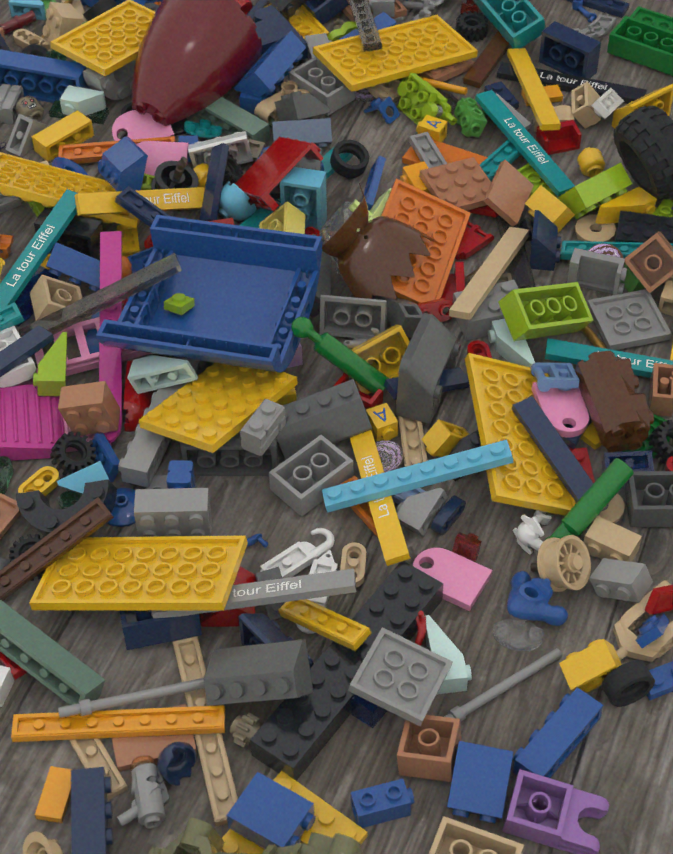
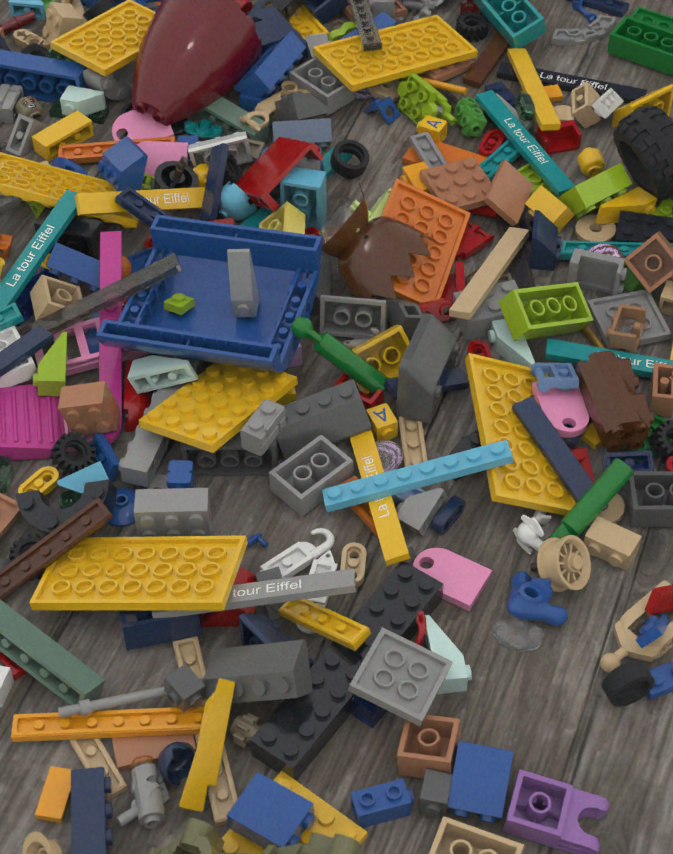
(130, 240): yellow plate -> none
(184, 688): none -> dark grey brick
(209, 748): none -> yellow wedge
(242, 283): none -> light grey slope
(252, 124): none -> tan piece
(373, 181): blue tile -> none
(435, 793): none -> dark grey brick
(443, 438): yellow slope -> none
(461, 712): light grey bar -> none
(467, 546): clear red tile -> none
(492, 140): none -> red plate
(524, 106): none -> clear green beam
(559, 735): blue brick -> none
(569, 51): dark blue brick -> none
(590, 666): yellow brick -> none
(621, 580): light grey brick -> none
(627, 327): none -> medium nougat window

